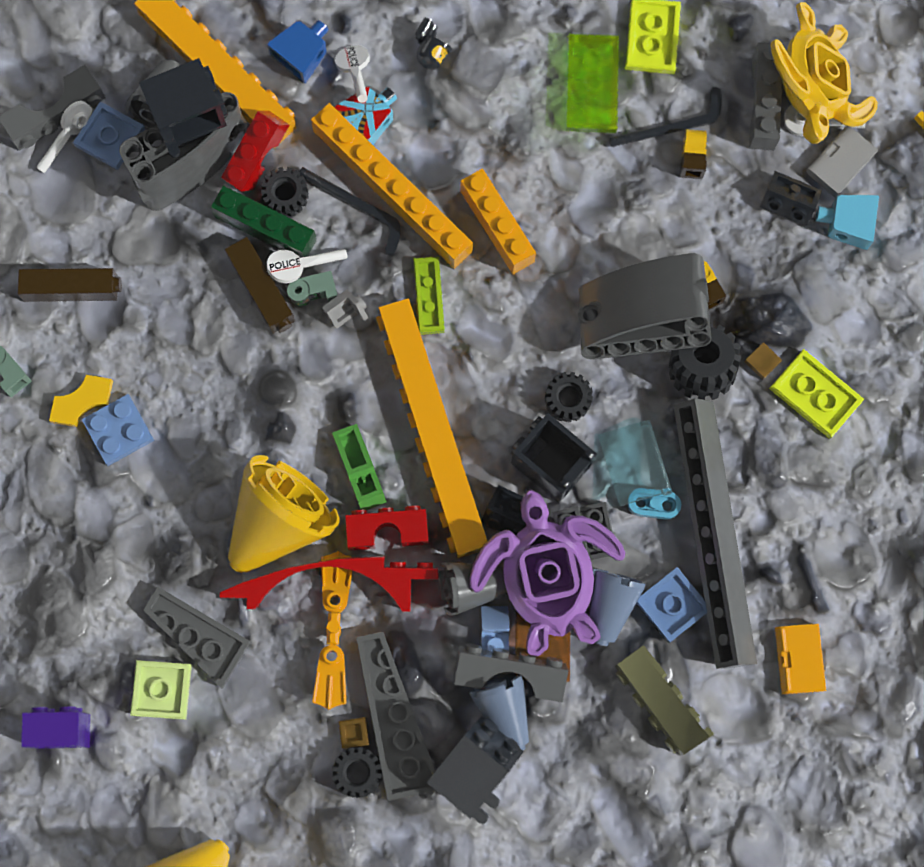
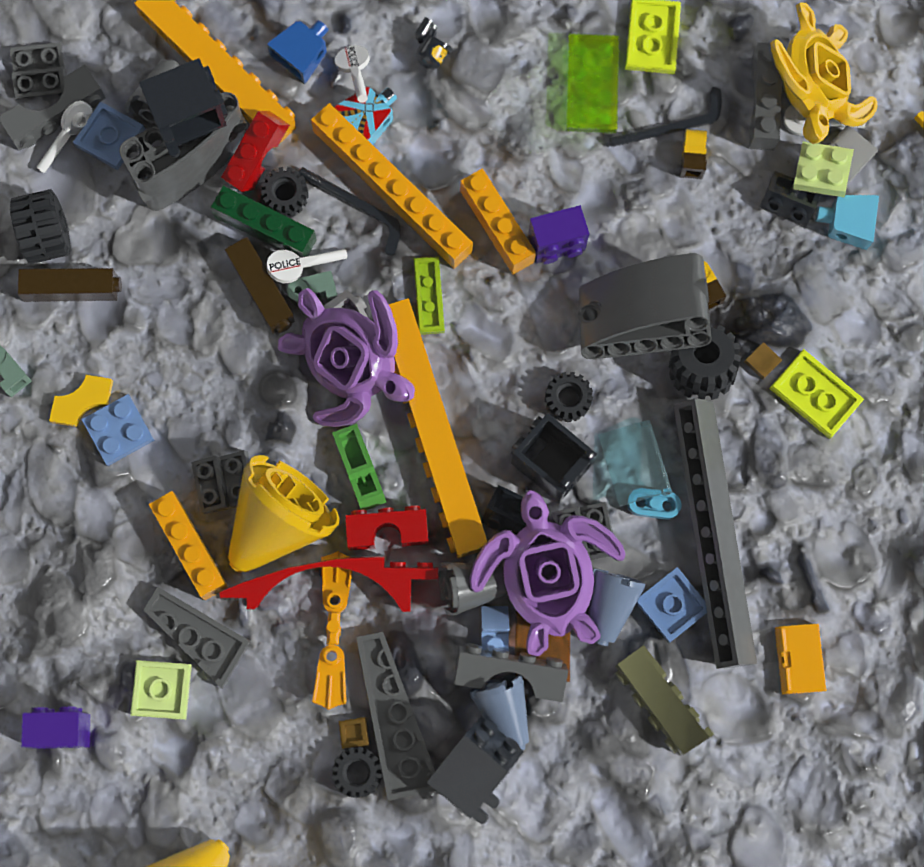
(38, 70): none -> dark grey slope
(40, 226): none -> black wheel
(188, 545): none -> light orange brick
(219, 480): none -> dark grey slope
(349, 355): none -> medium lavender animal
(558, 234): none -> dark purple brick
(823, 169): none -> yellowish green plate

